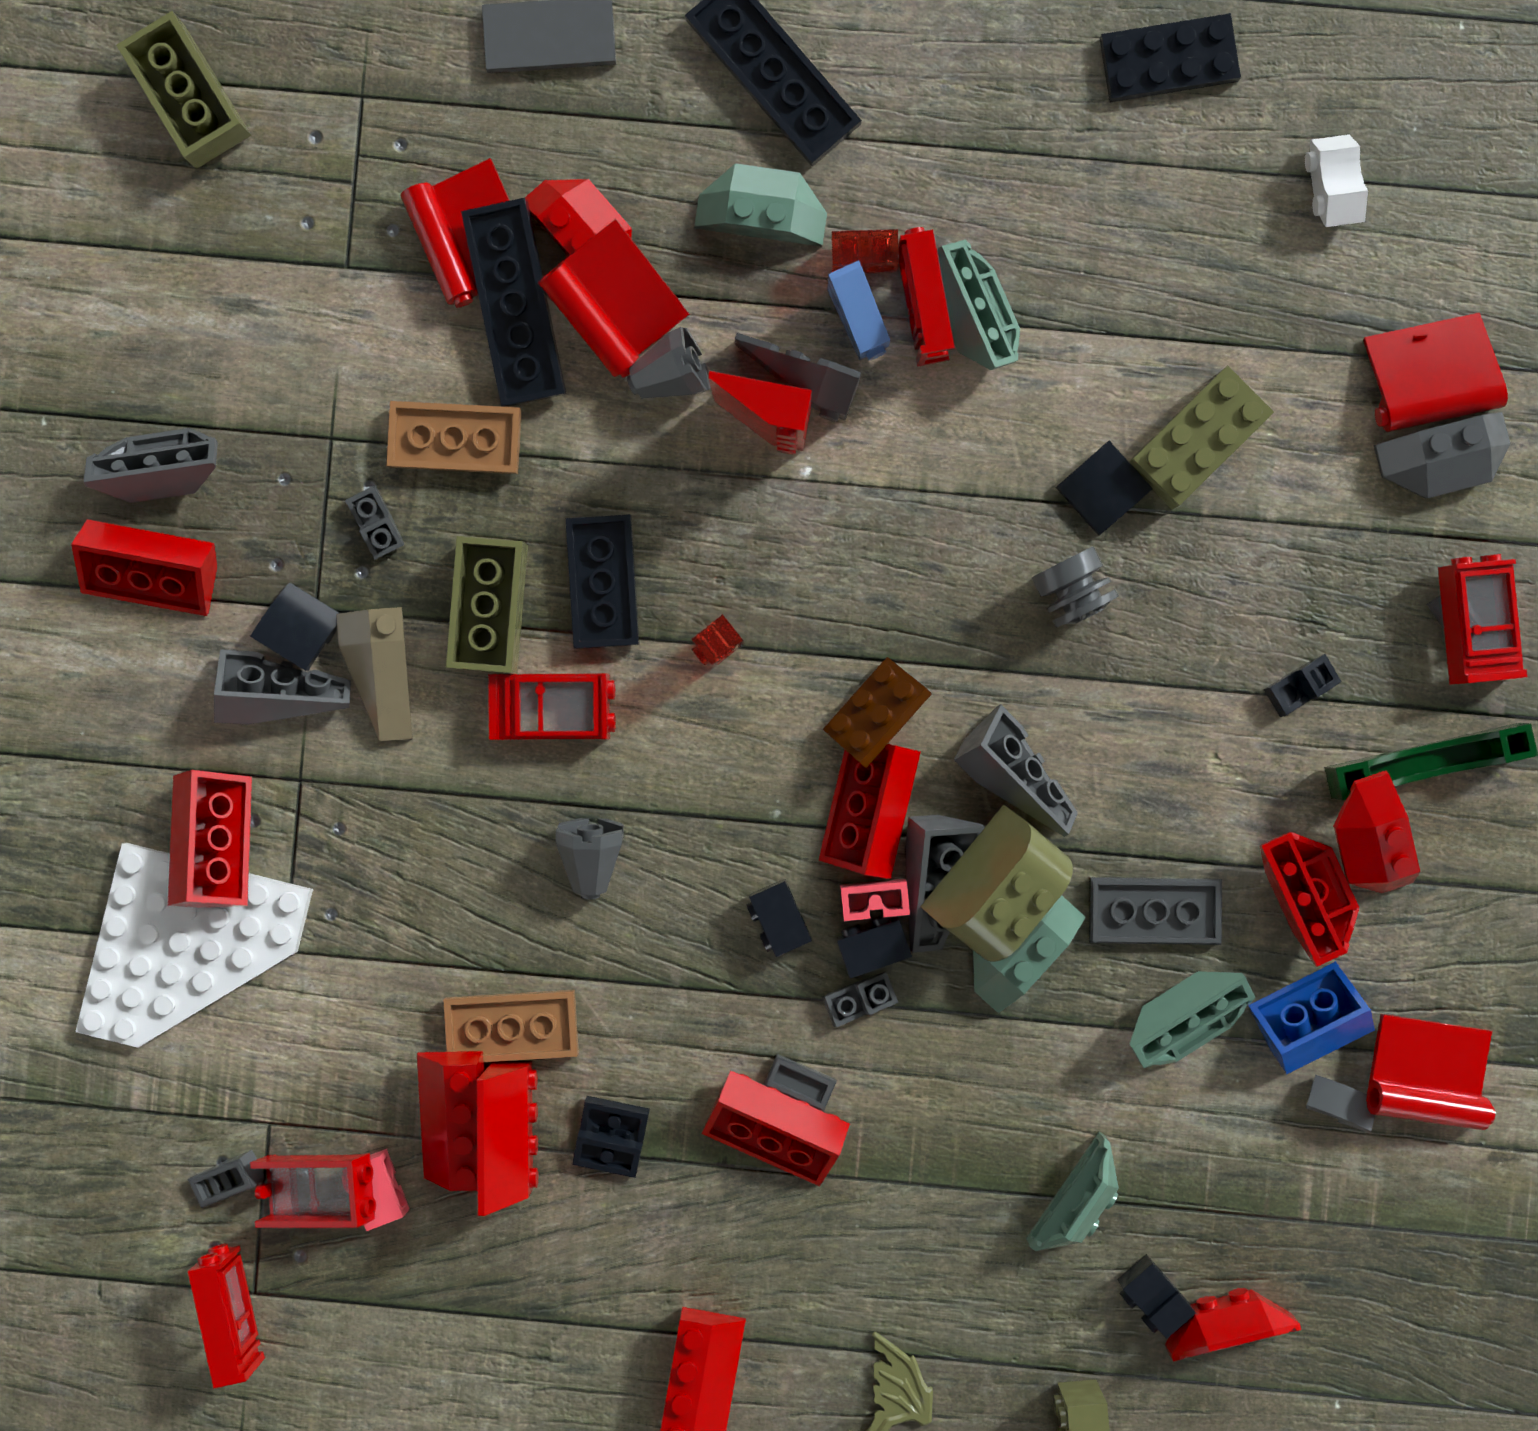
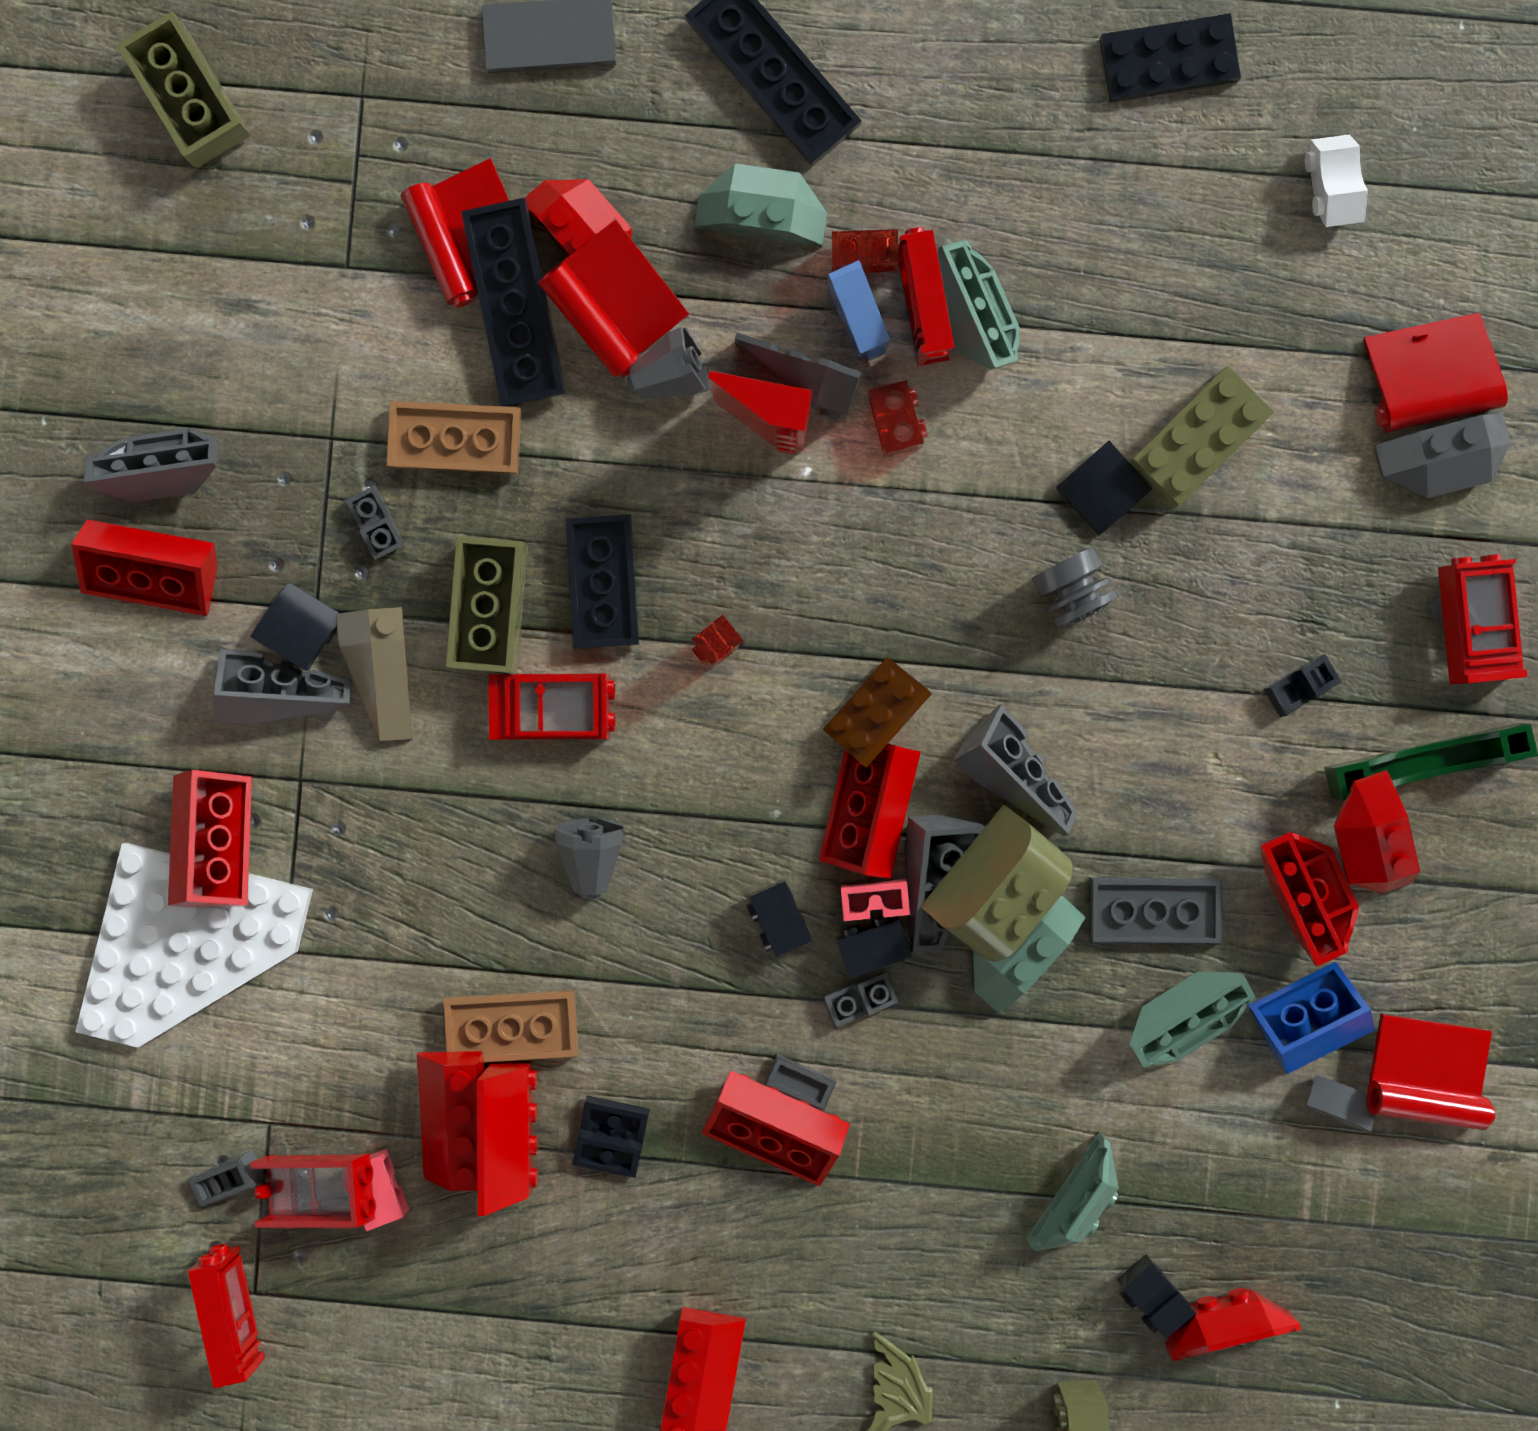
(888, 419): none -> clear red brick

